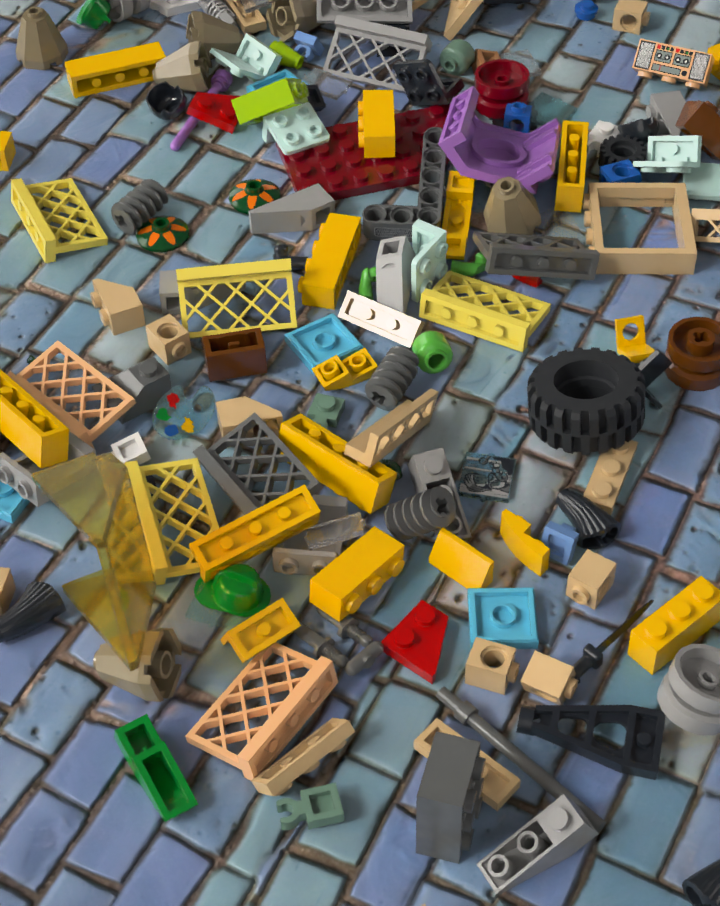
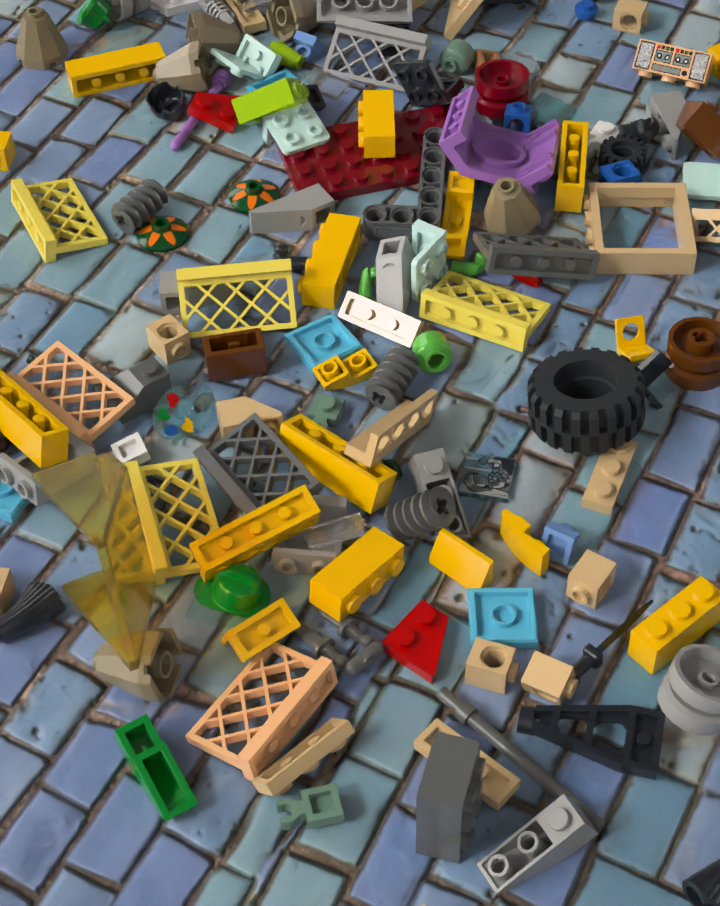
(118, 306): tan slope -> none
(592, 523): black piece -> none
(672, 154): light aqua bracket -> none

